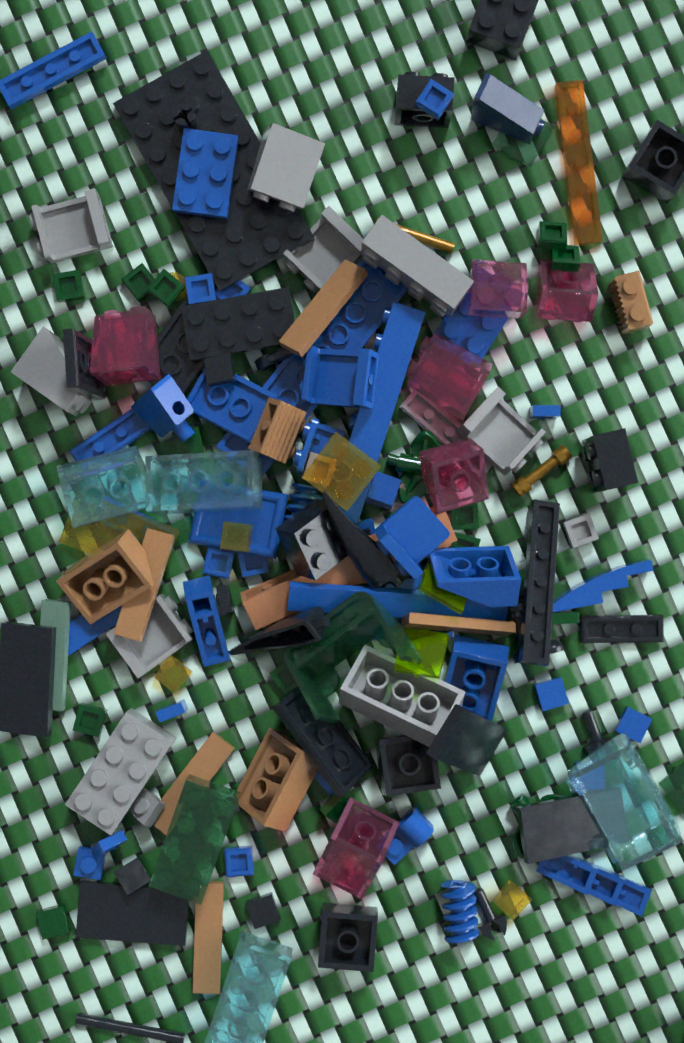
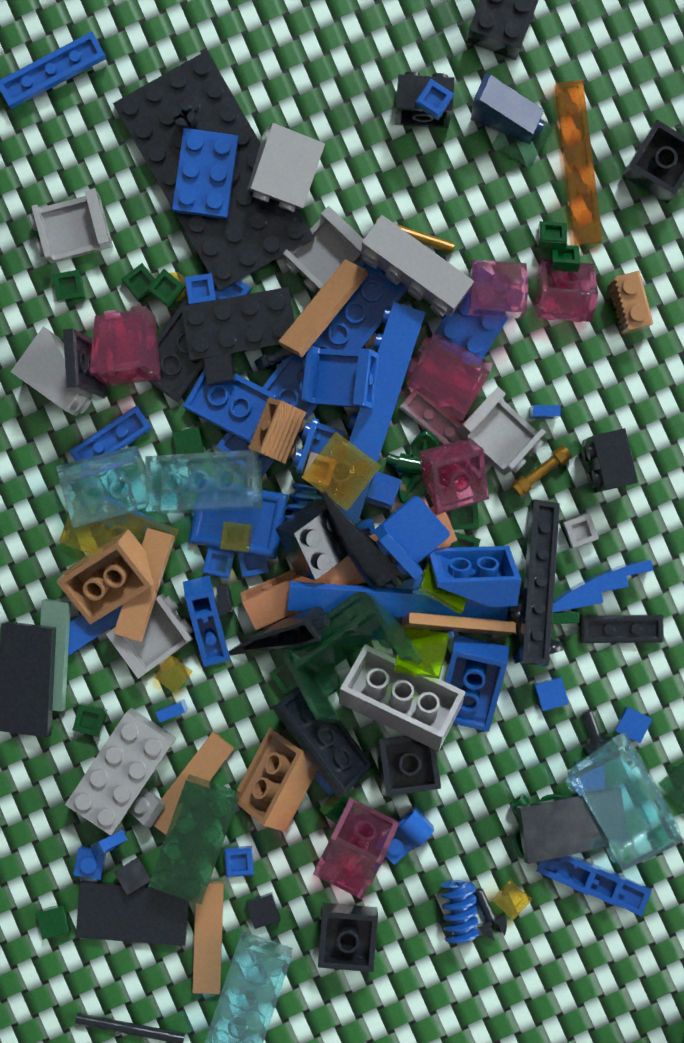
(165, 409): blue torso -> none
(466, 740): black tile -> none

